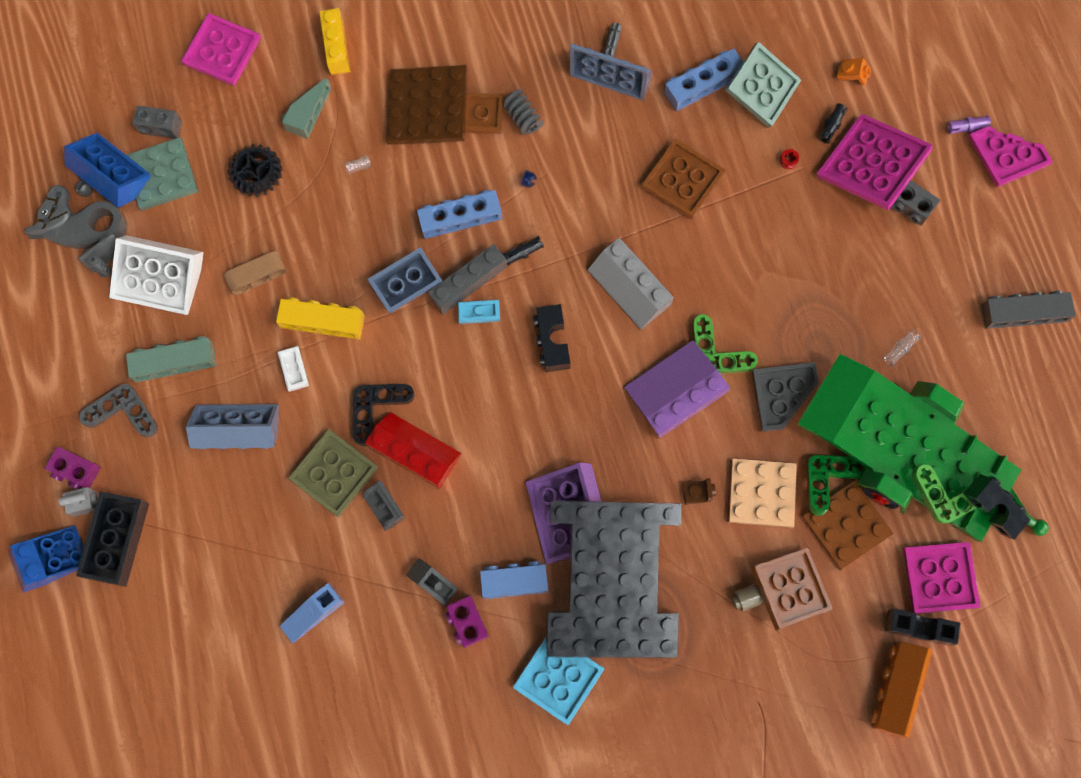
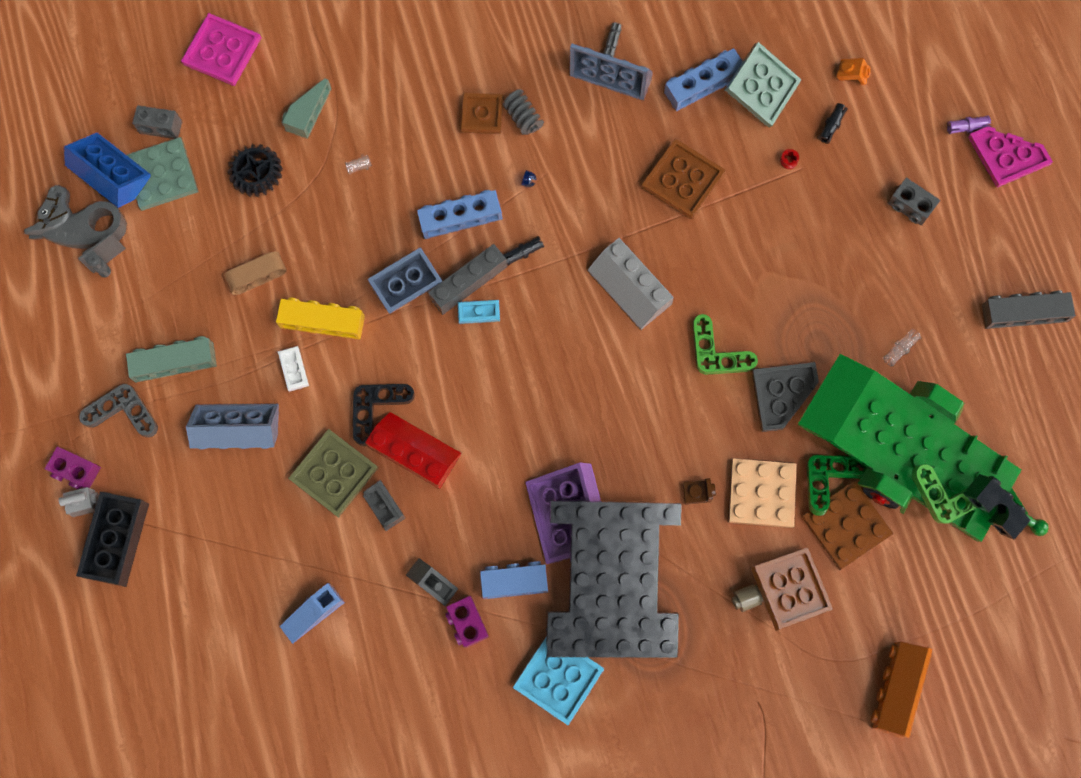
(46, 558): blue slope -> none
(83, 188): dark grey hinge -> none
(155, 274): white slope -> none
(334, 41): yellow brick -> none
(427, 105): reddish brown plate -> none
(554, 356): black arch -> none
(677, 388): medium lavender slope -> none
(875, 161): dark pink plate -> none
(922, 628): black arch -> none
(941, 578): dark pink plate -> none

